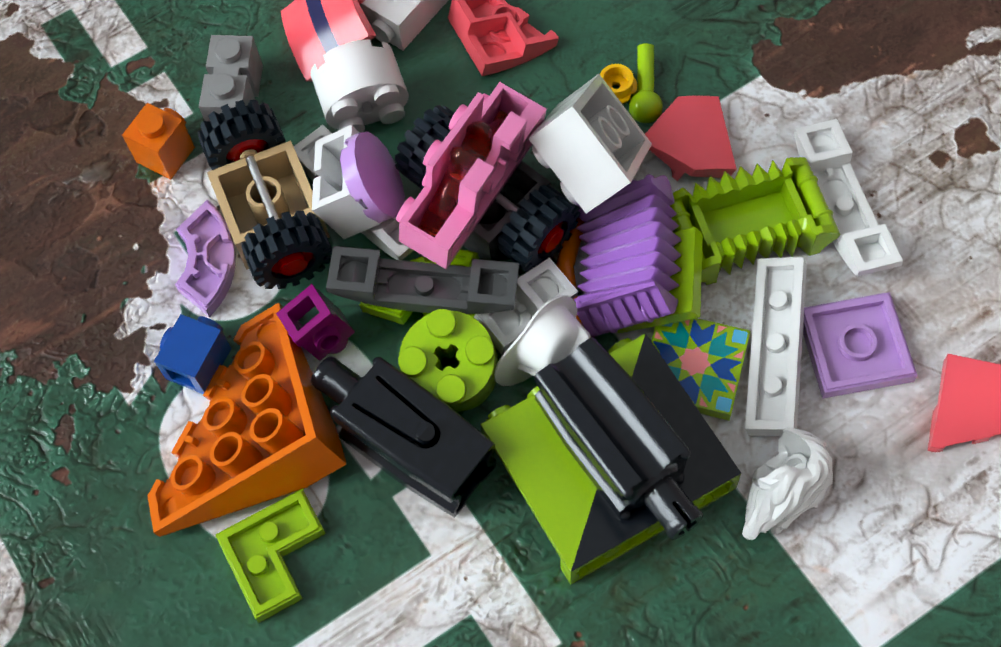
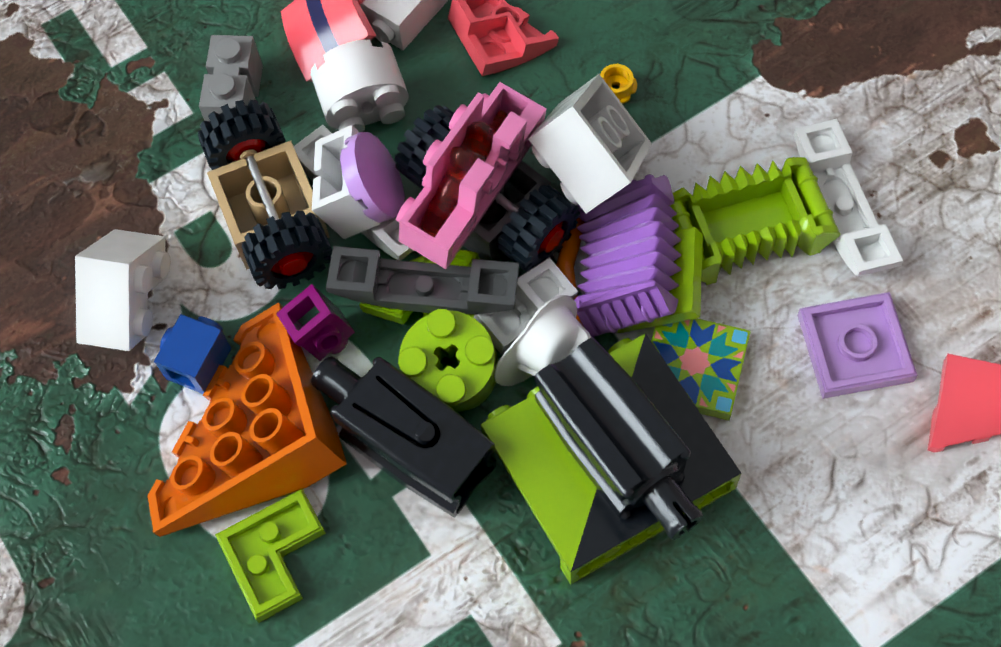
(114, 288): none -> white brick
(159, 140): orange brick -> none
(209, 260): lavender tile -> none
(645, 104): lime bar -> none
(693, 138): coral slope -> none
(776, 346): white plate -> none
(788, 483): white hair -> none

